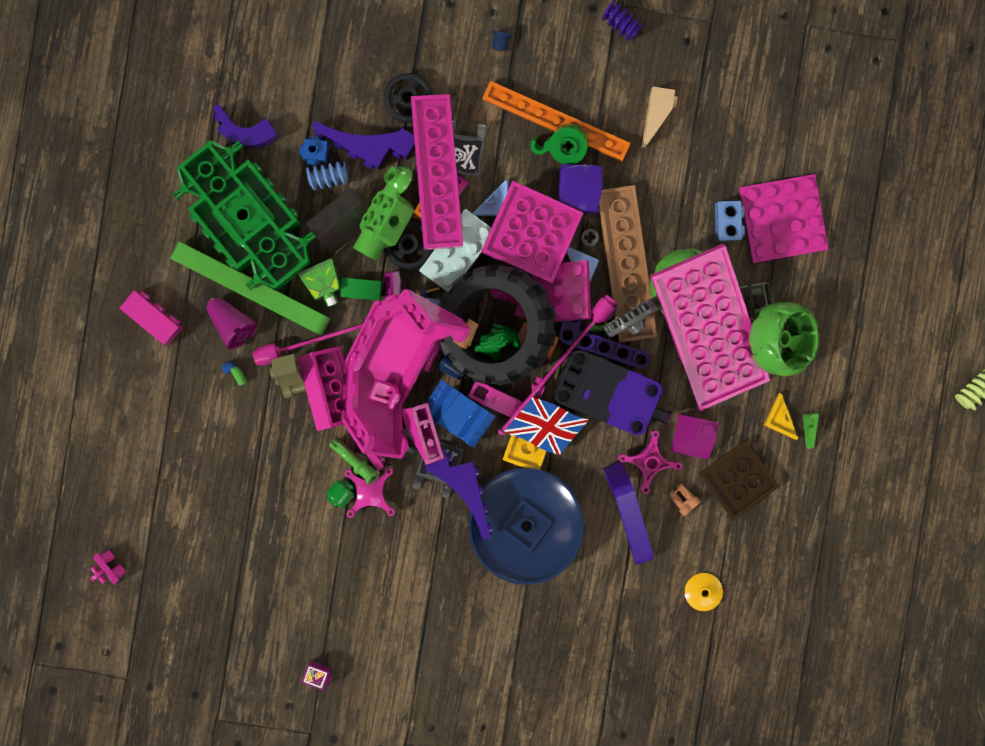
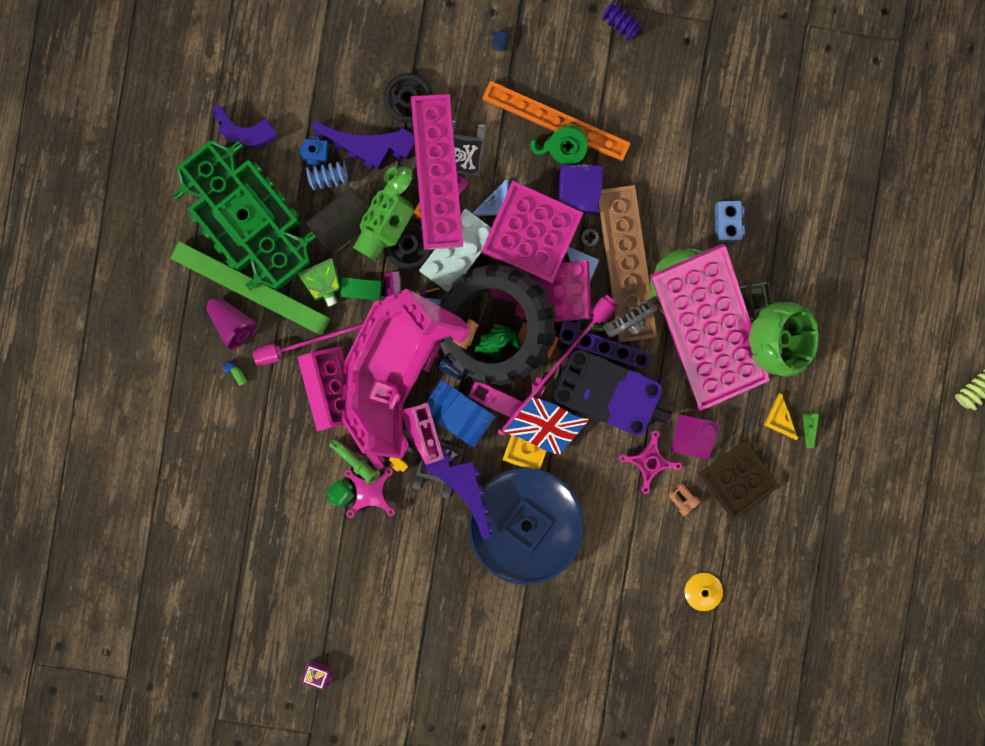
(102, 560): dark pink hips -> none
(151, 317): dark pink brick -> none
(288, 375): olive hinge -> none
(398, 464): none -> yellow plate
(629, 512): dark purple beam -> none
(659, 106): tan slope -> none
(783, 218): dark pink plate -> none

